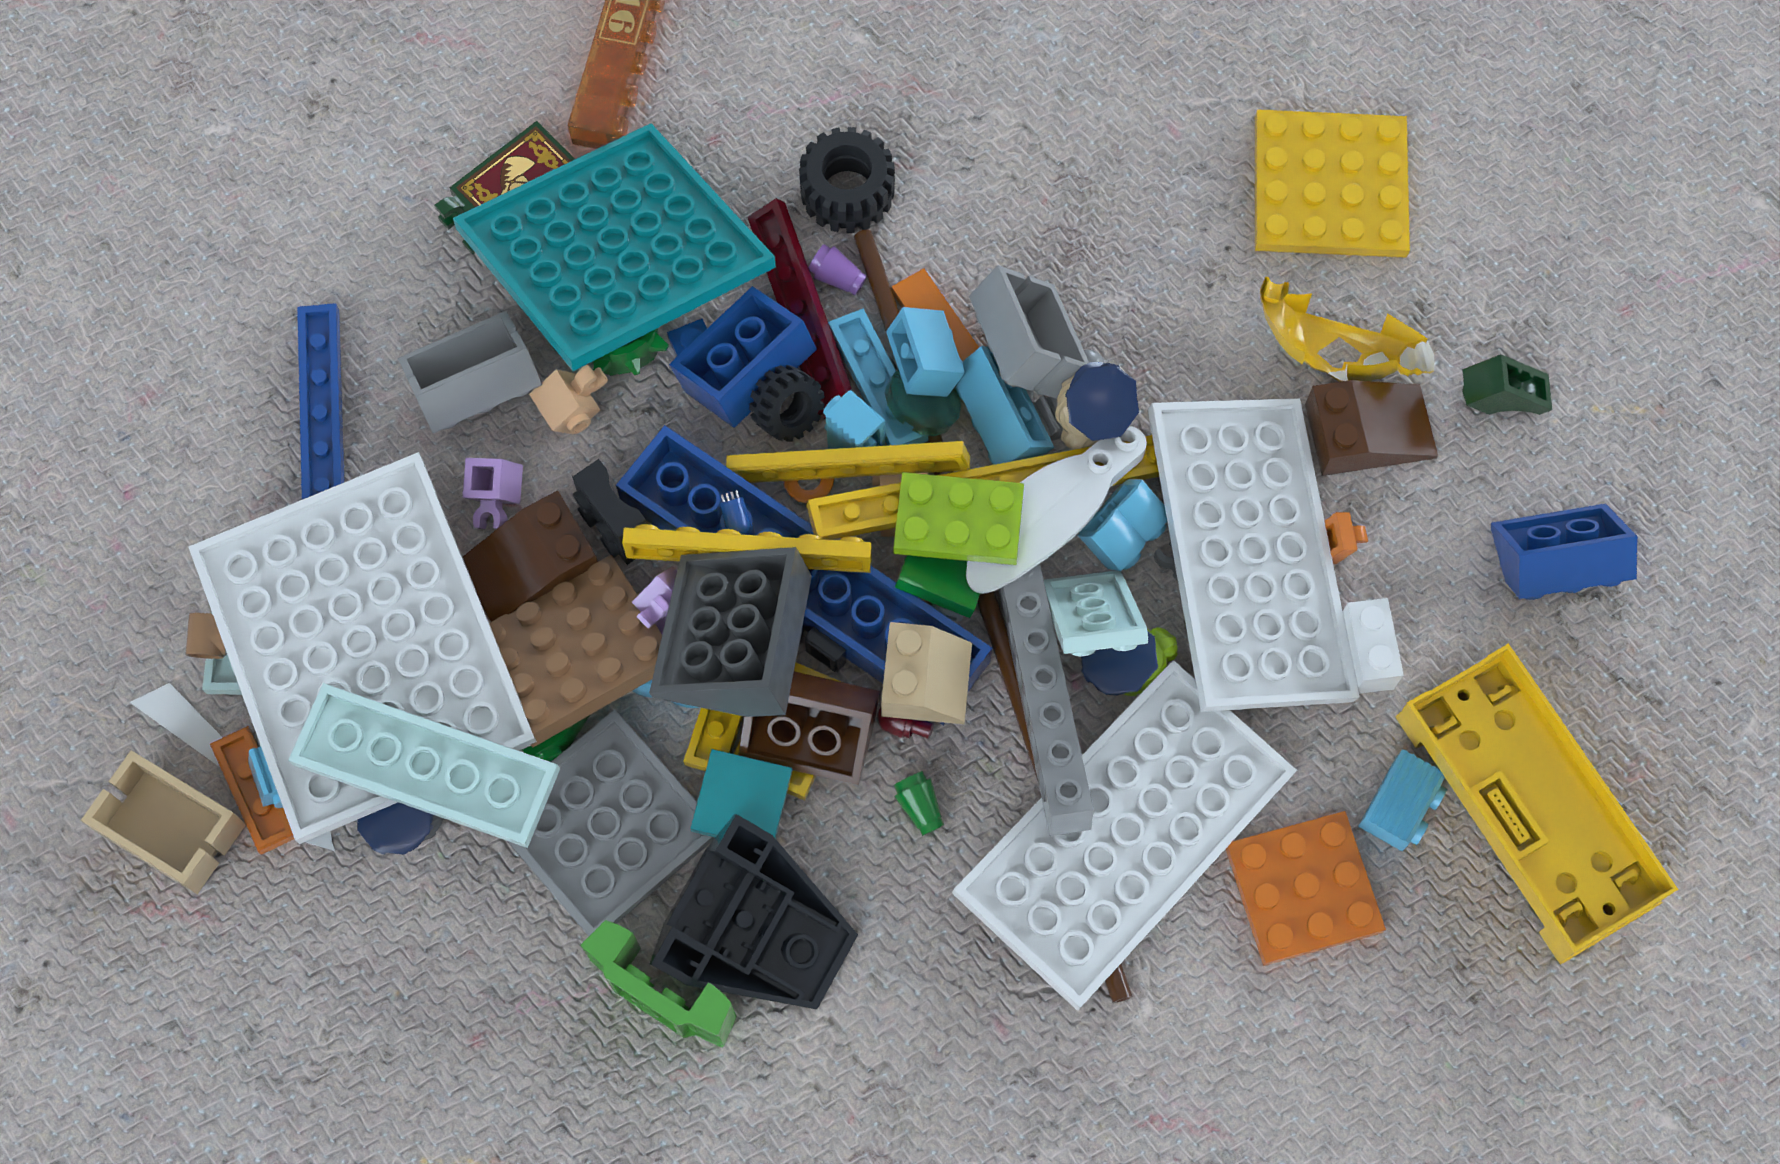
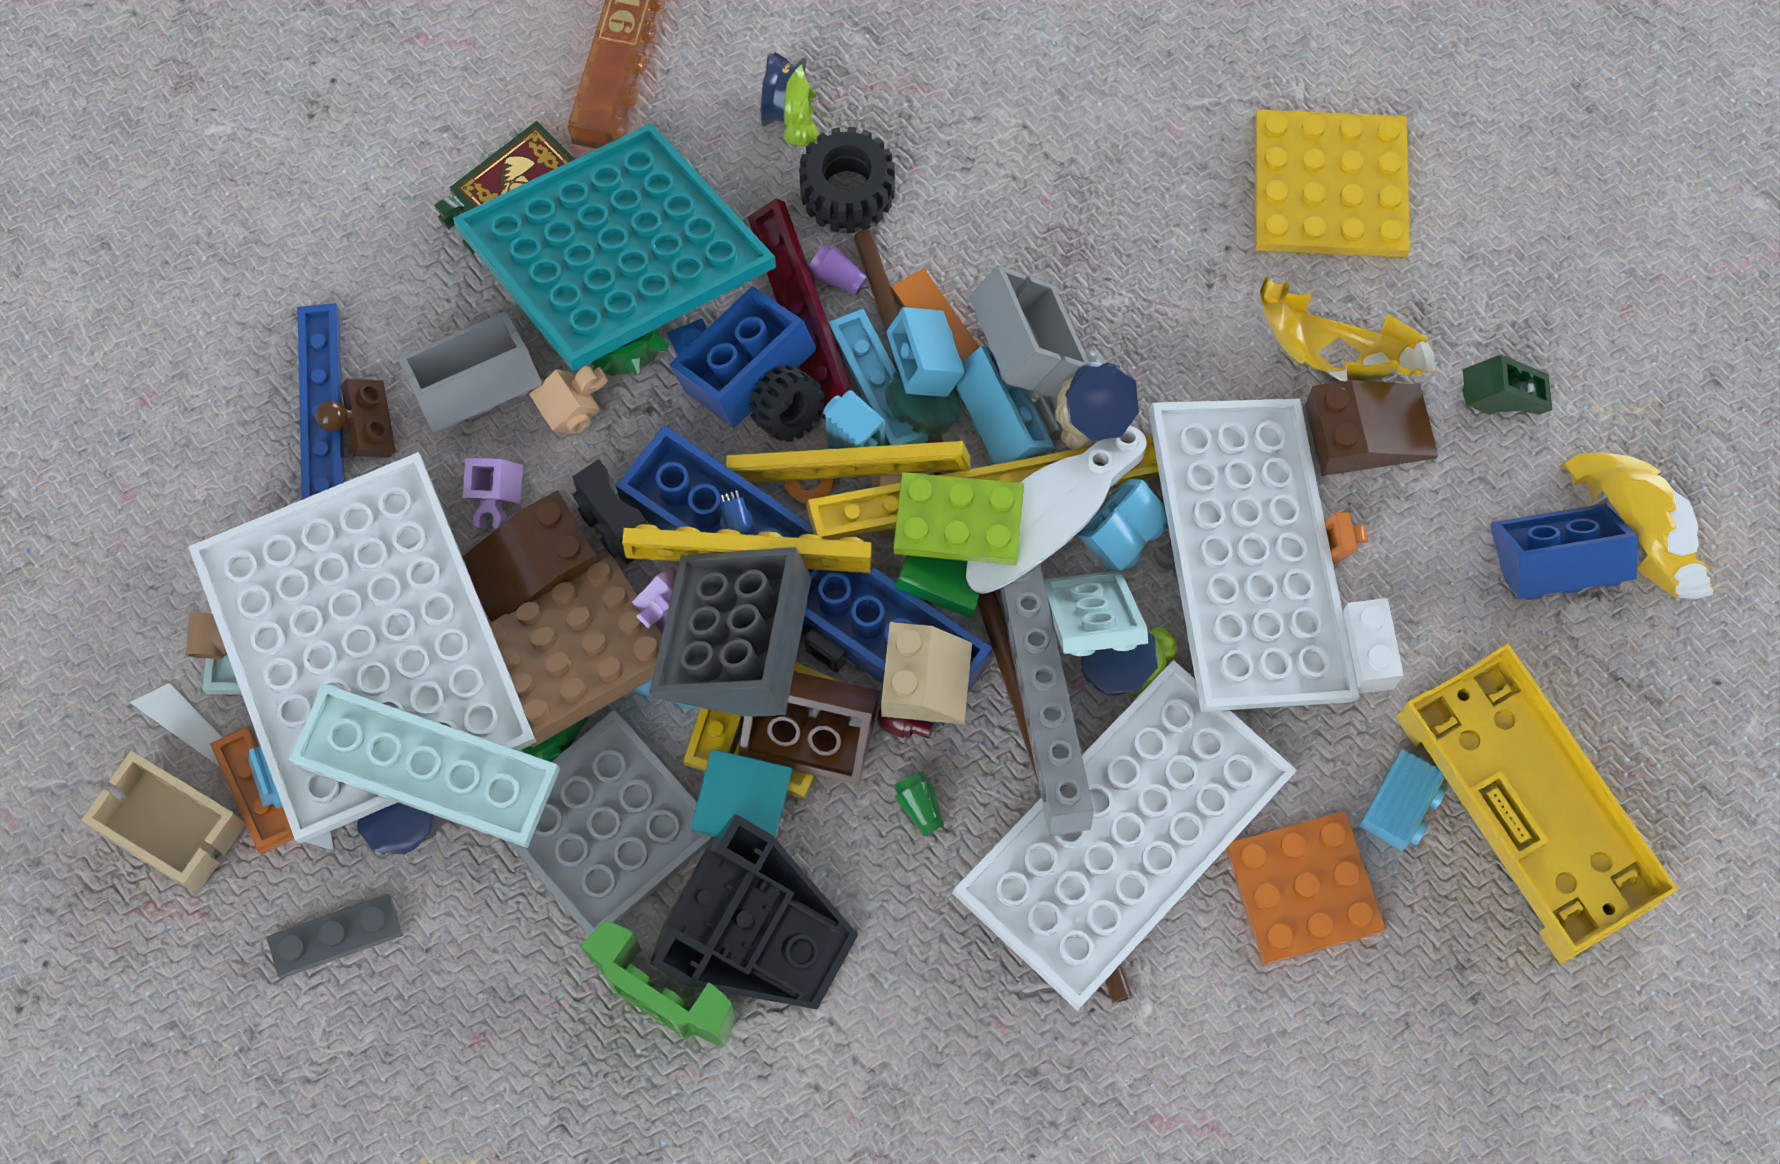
(334, 936): none -> dark grey plate
(364, 413): none -> reddish brown plate
(787, 99): none -> piece
(1654, 513): none -> yellow animal

